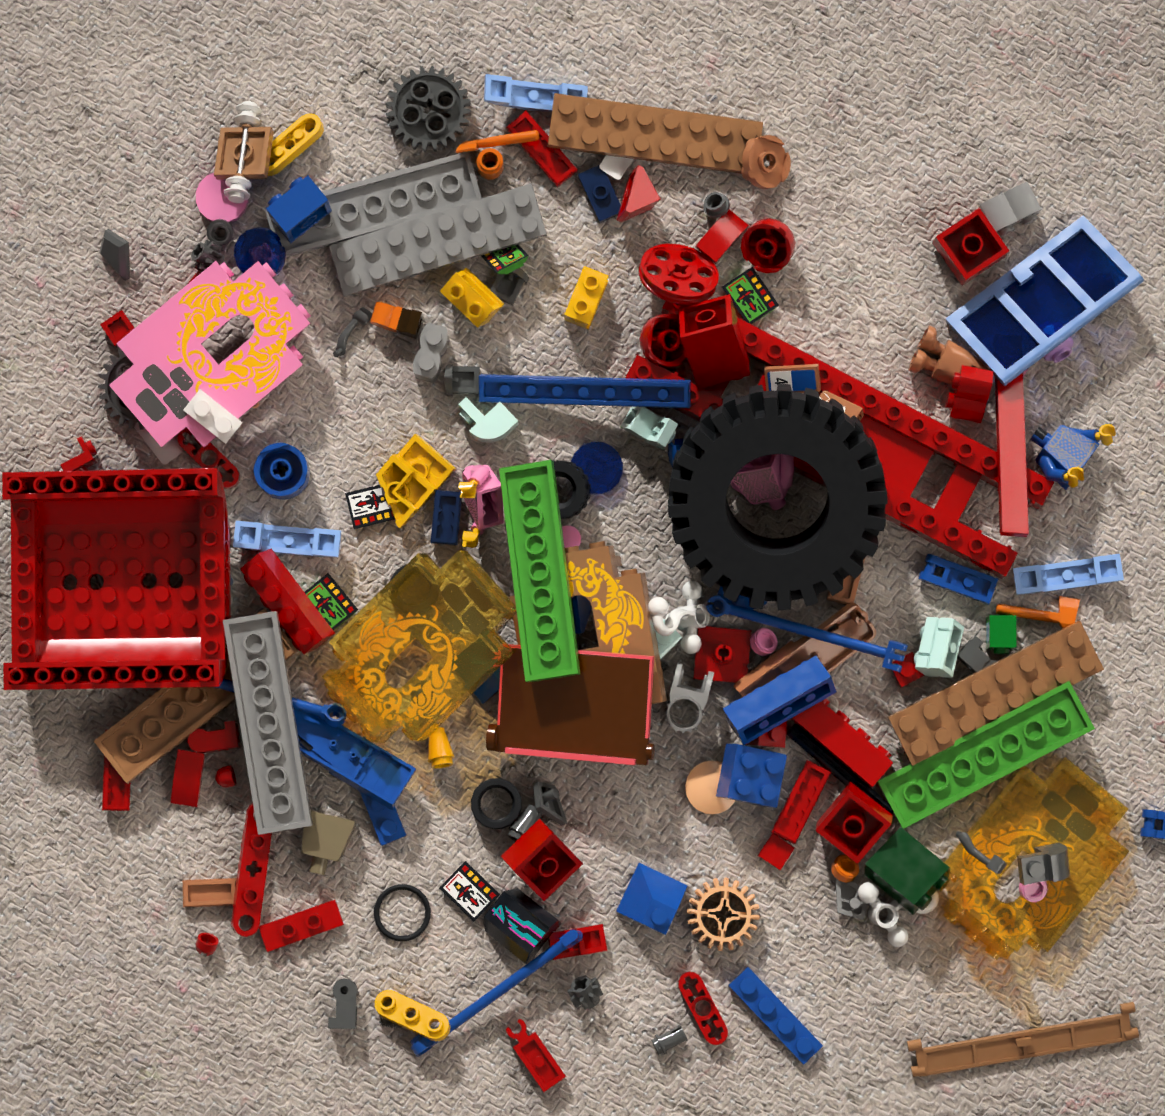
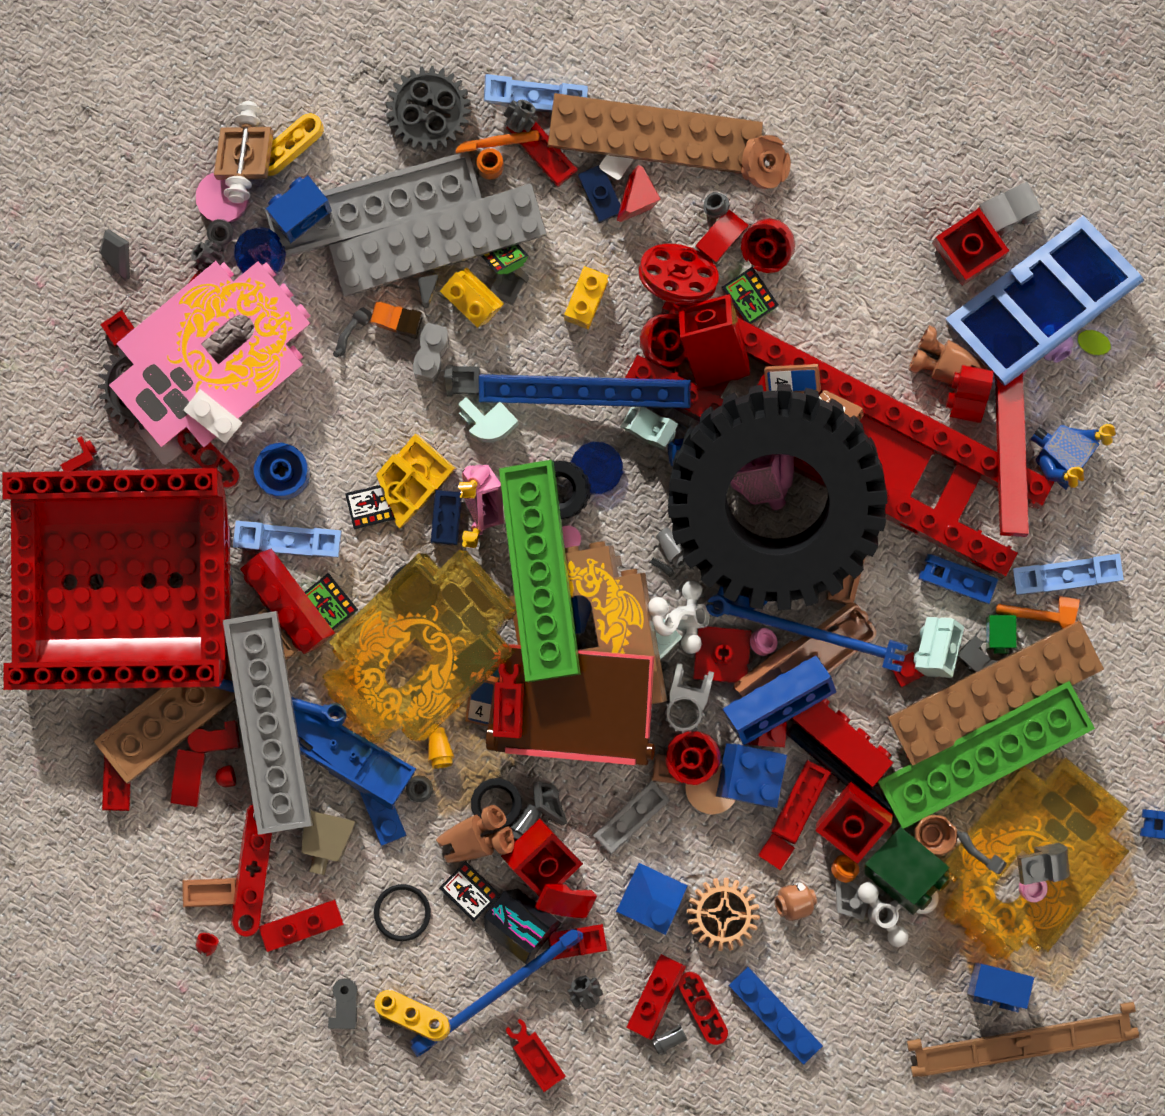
(419, 780): none -> dark grey plate
(427, 288): none -> dark grey slope
(467, 840): none -> nougat piece
(481, 703): none -> tile
(508, 704): none -> red plate
(520, 116): none -> dark grey gear
(563, 901): none -> red slope
(631, 817): none -> light grey tile
(656, 996): none -> red plate
(661, 772): none -> nougat tile
(665, 568): none -> dark grey leg
(672, 551): none -> light grey cone
(693, 757): none -> red cylinder
(795, 901): none -> nougat head
(936, 834): none -> nougat hair
(1000, 985): none -> blue brick
(1094, 342): none -> lime sticker

